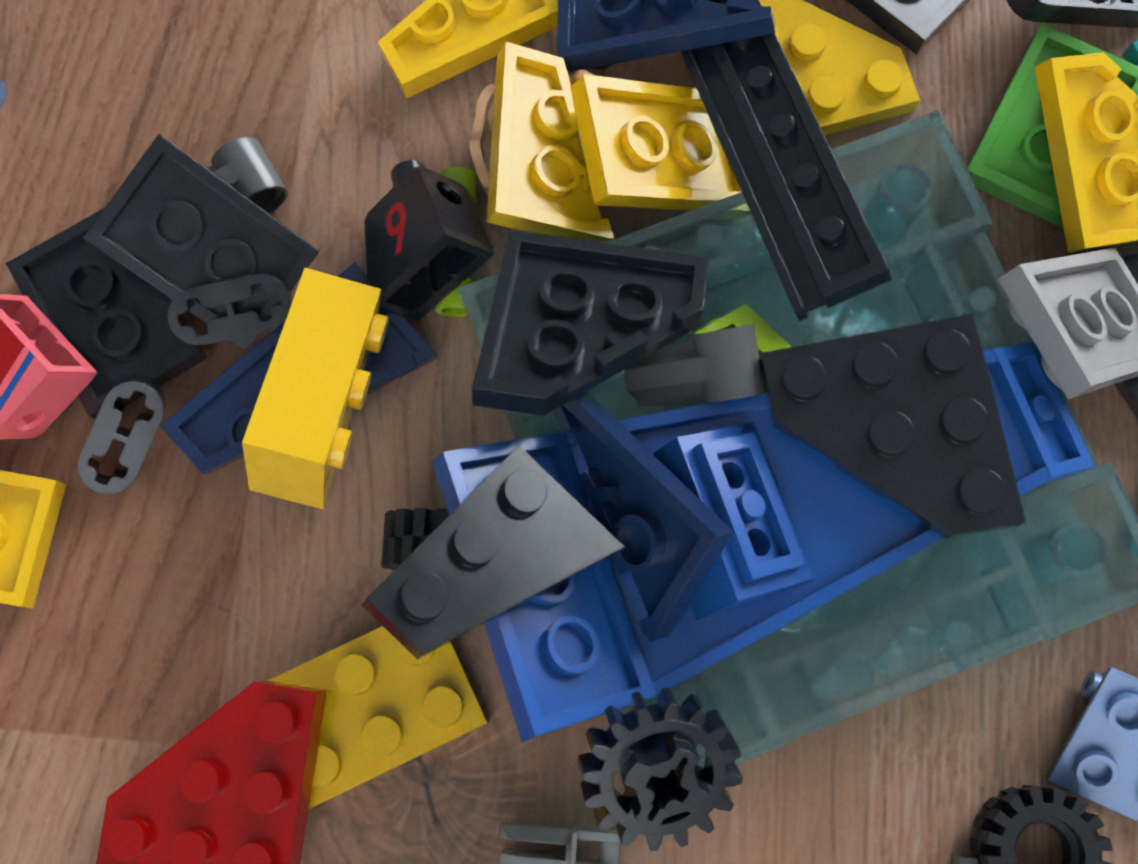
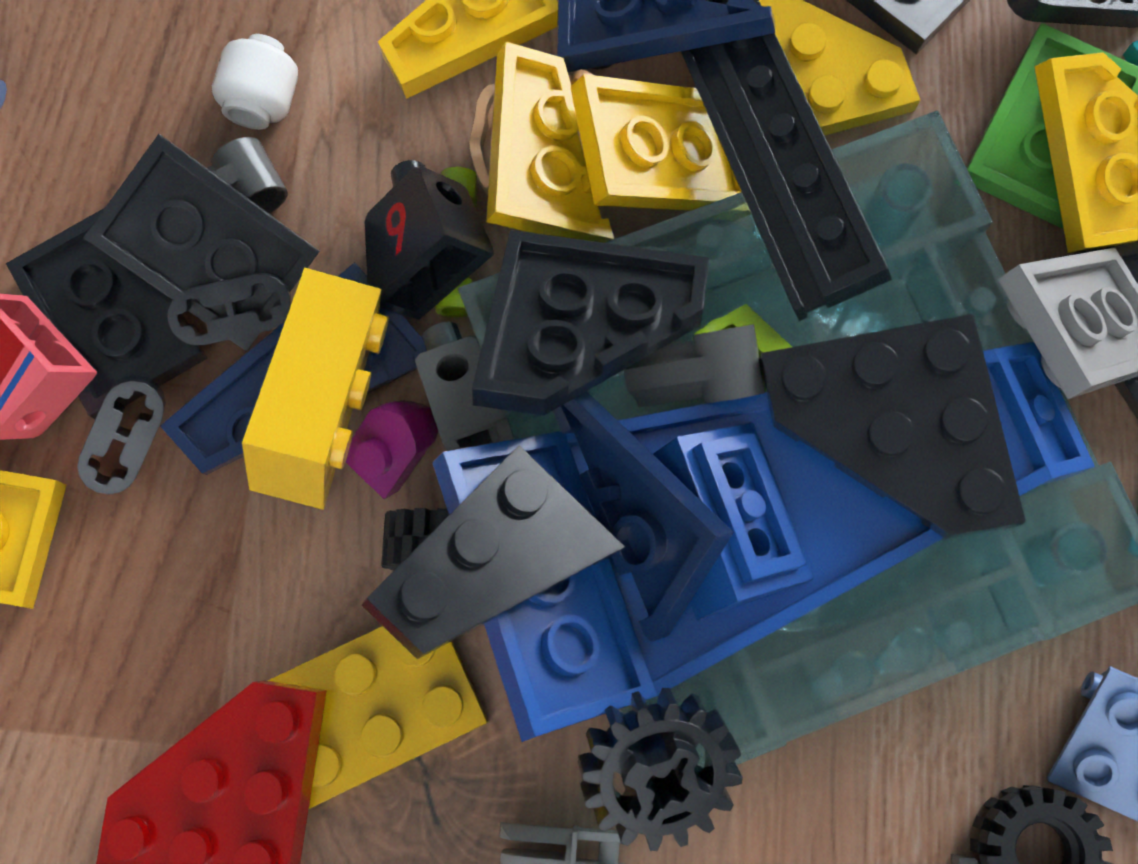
(255, 81): none -> white head
(391, 444): none -> magenta plate
(448, 379): none -> dark grey torso

